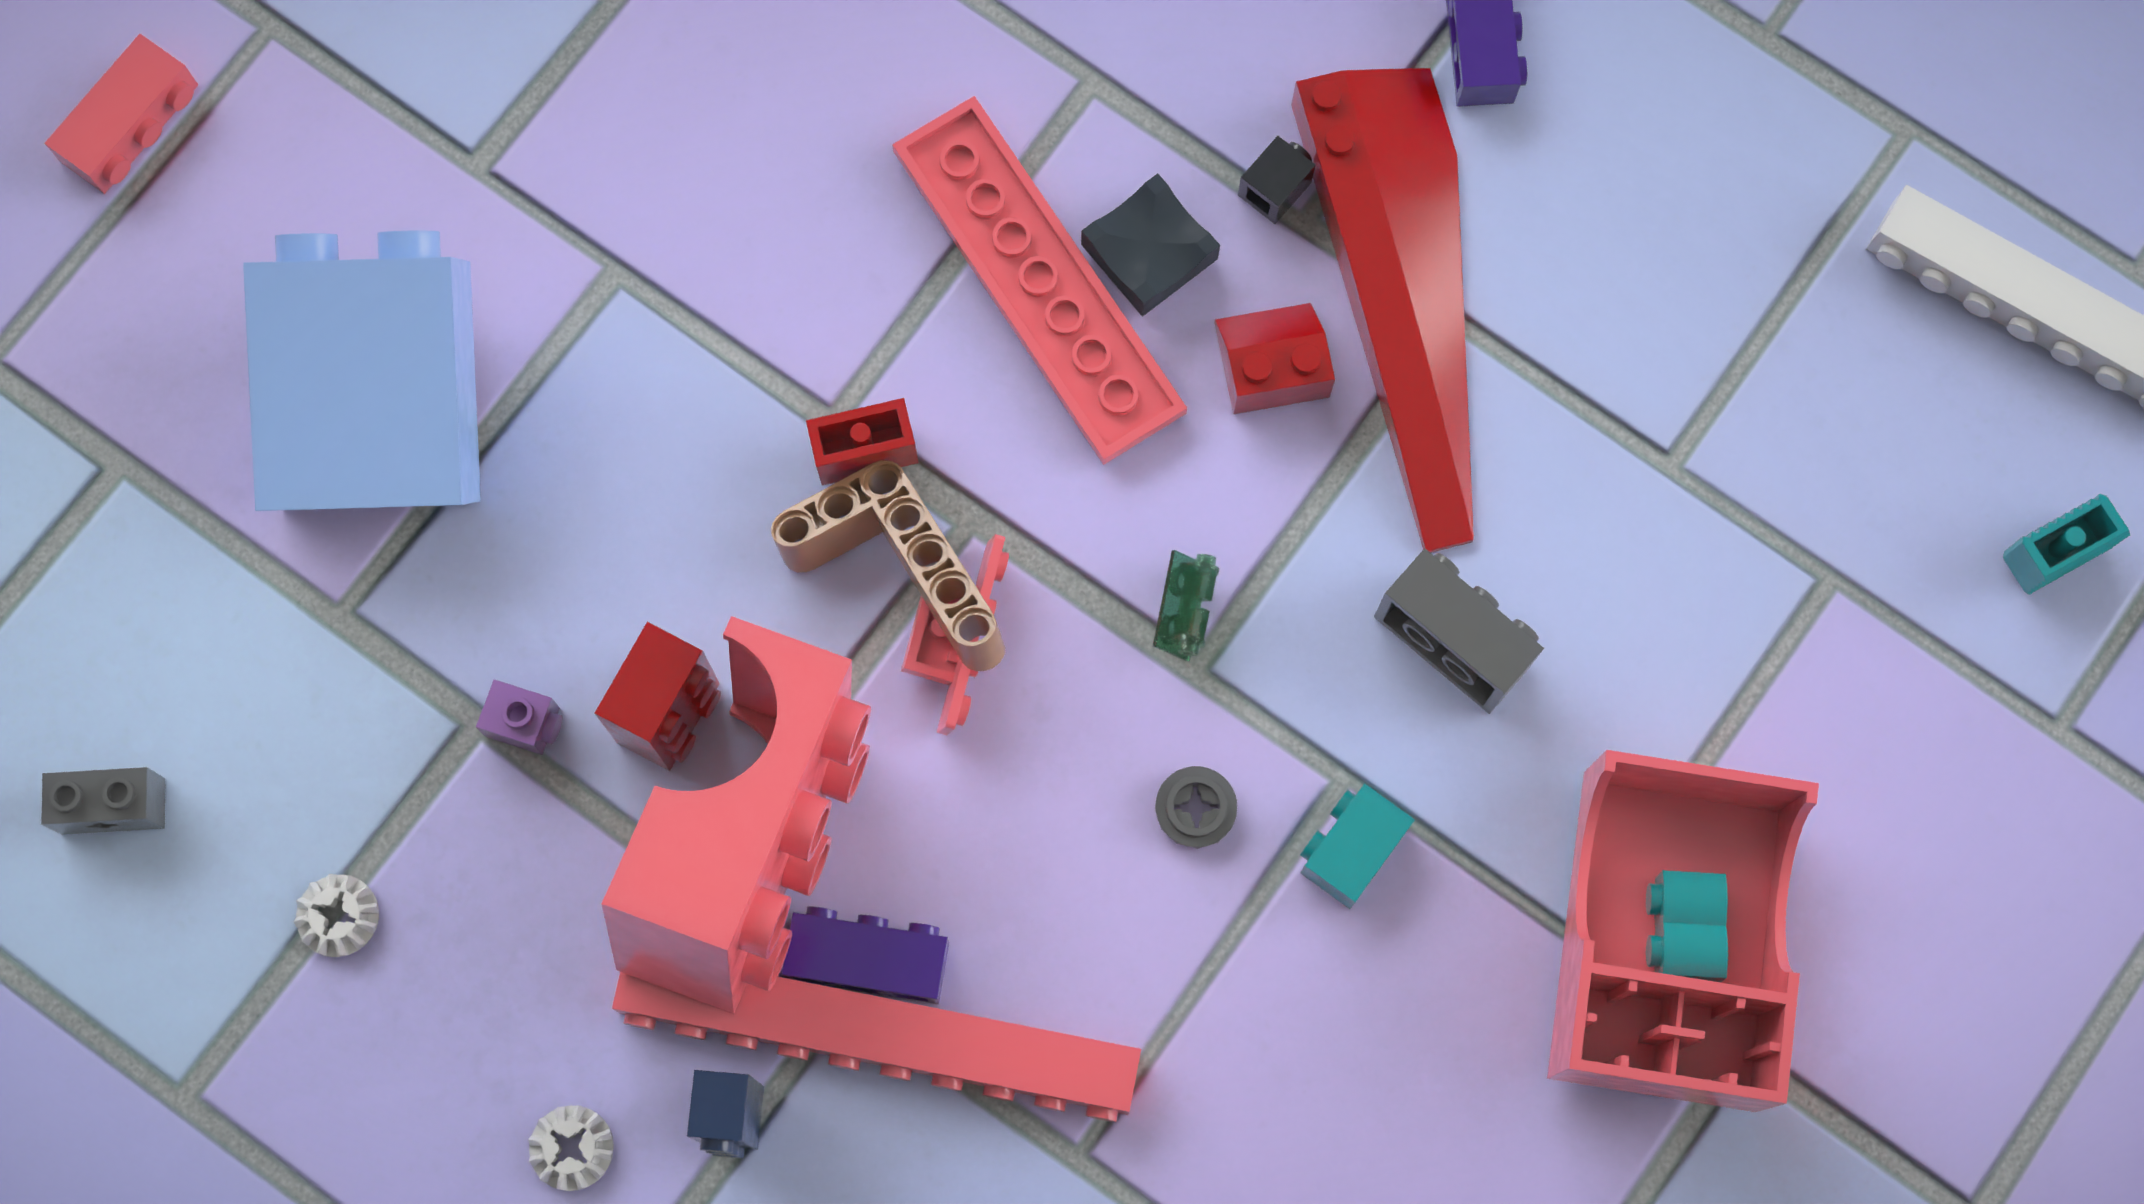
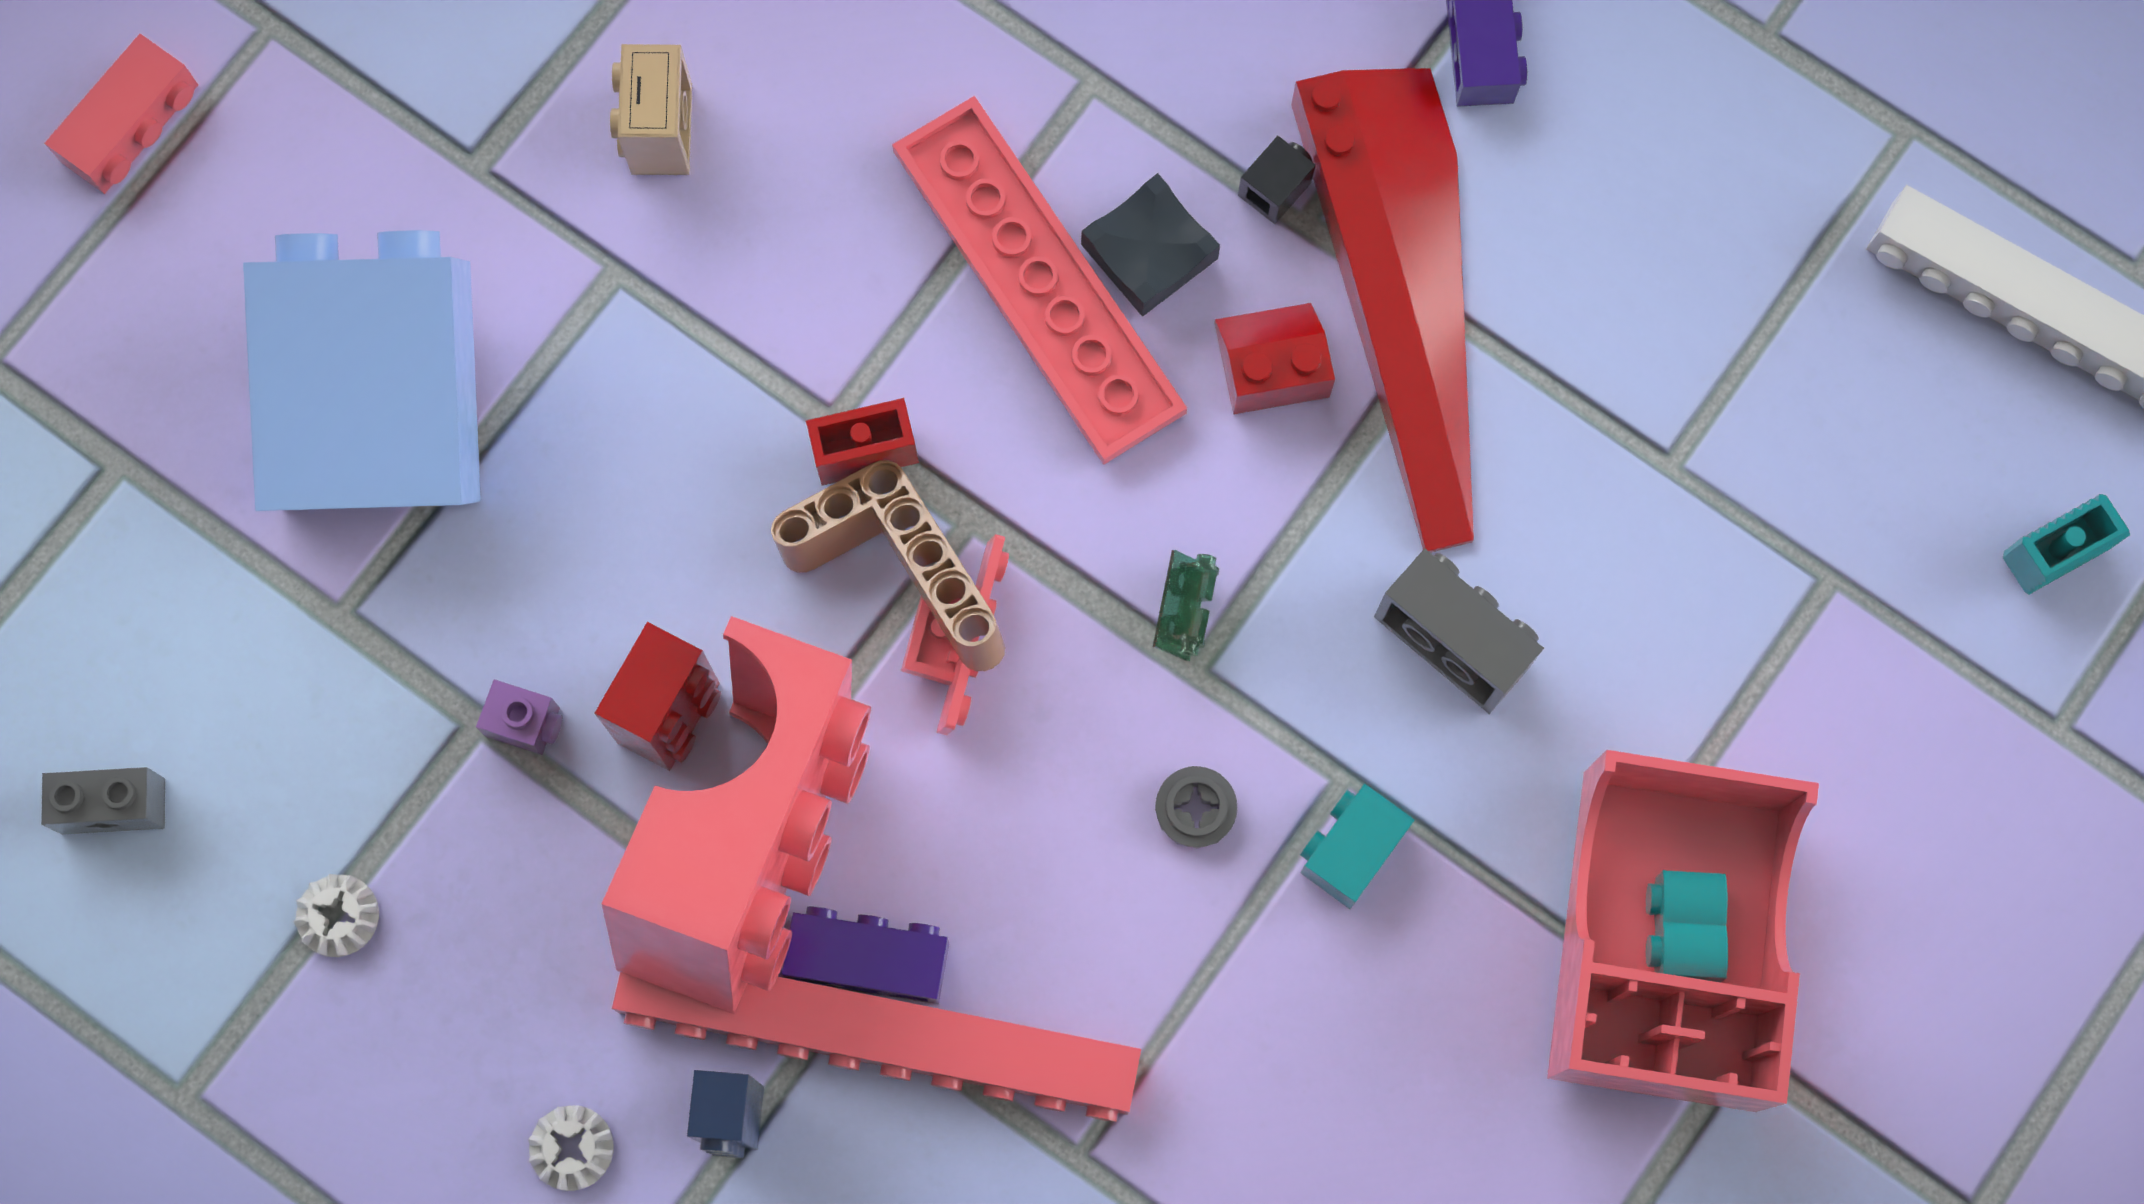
(653, 109): none -> tan brick

